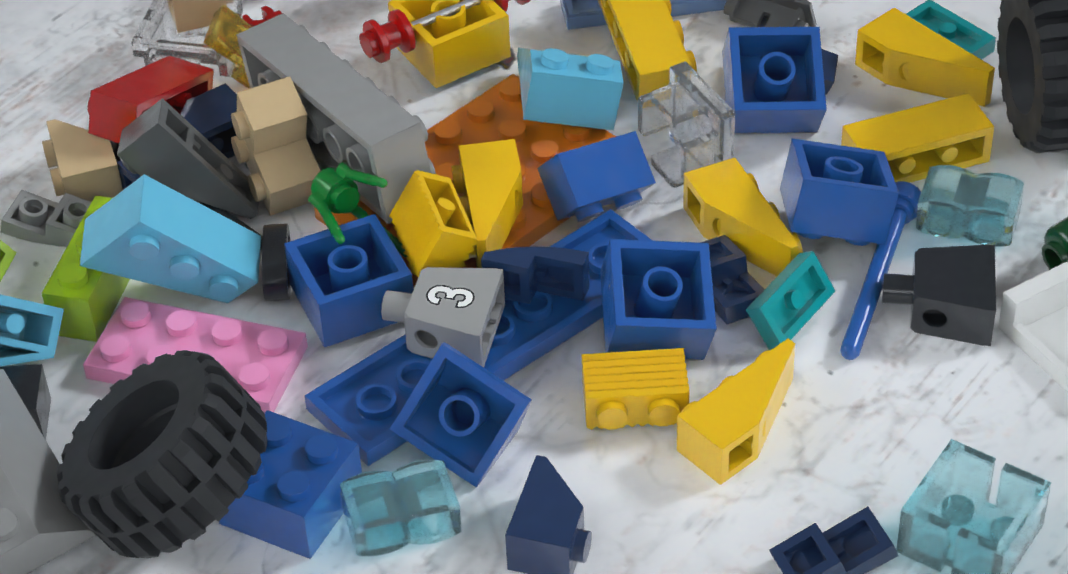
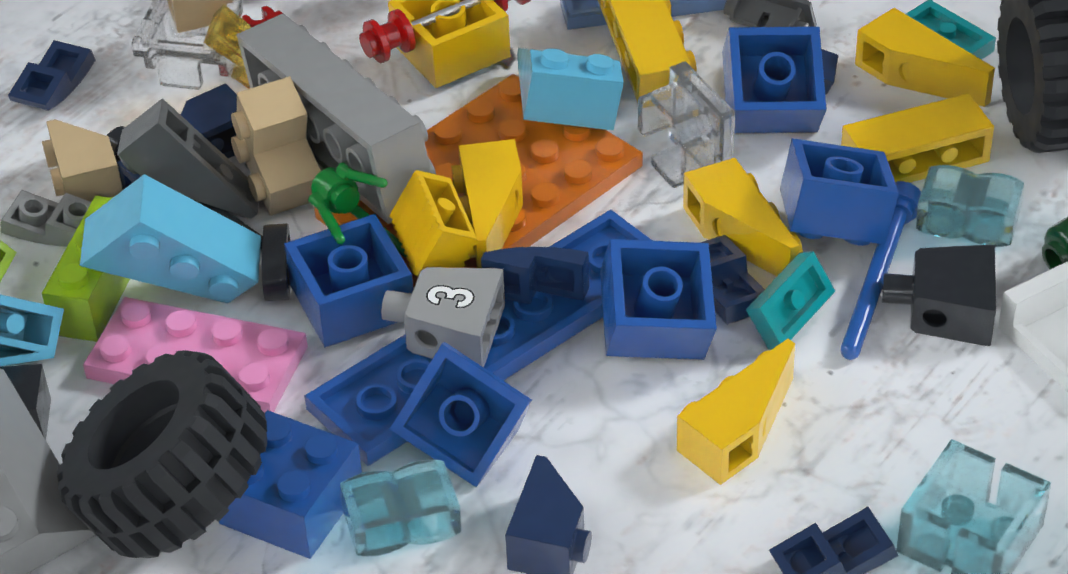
(54, 77): none -> dark blue slope
(128, 97): red brick -> none
(597, 176): blue brick -> none
(634, 388): yellow brick -> none

